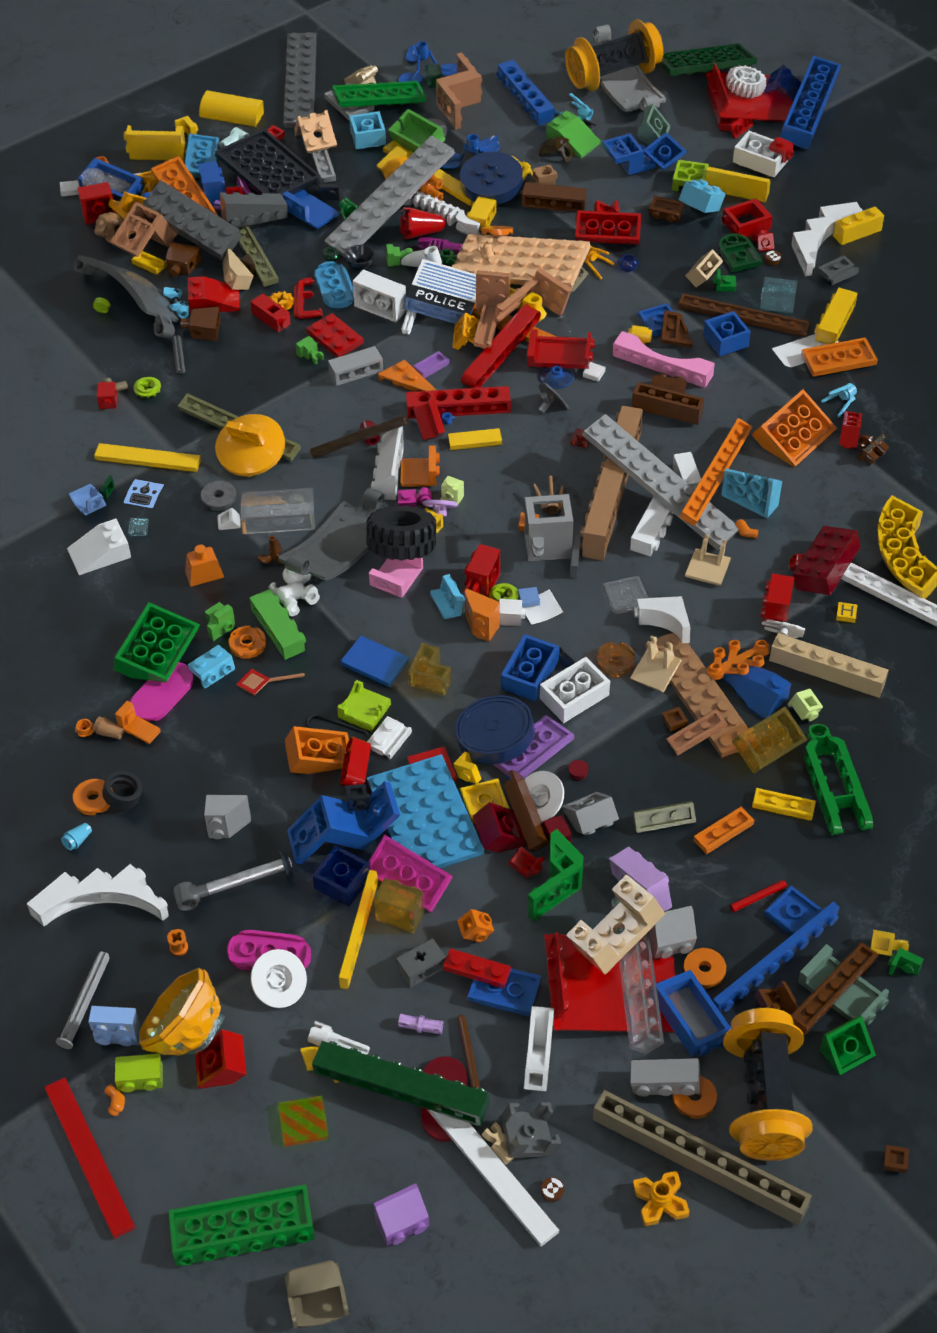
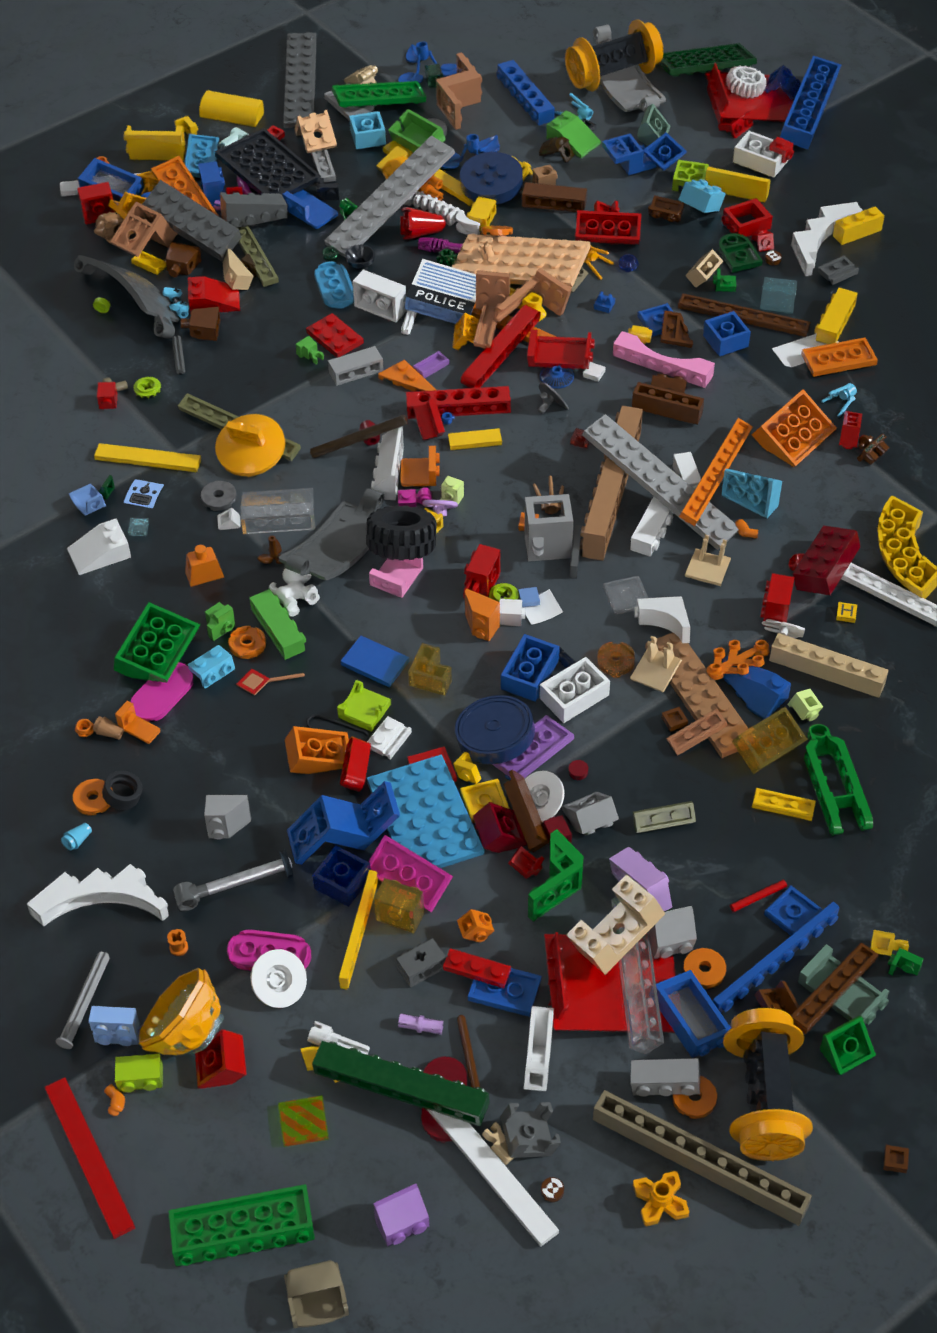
(93, 176): clear plate -> none
(270, 313): red brick -> none
(287, 301): light orange gear -> none
(299, 296): red piece -> none
(357, 797): black bracket -> none
(394, 254): bright green piece -> none
(414, 259): white piece -> none
(448, 598): medium azure bracket -> none
(604, 303): none -> blue tile
(723, 830): orange plate -> none

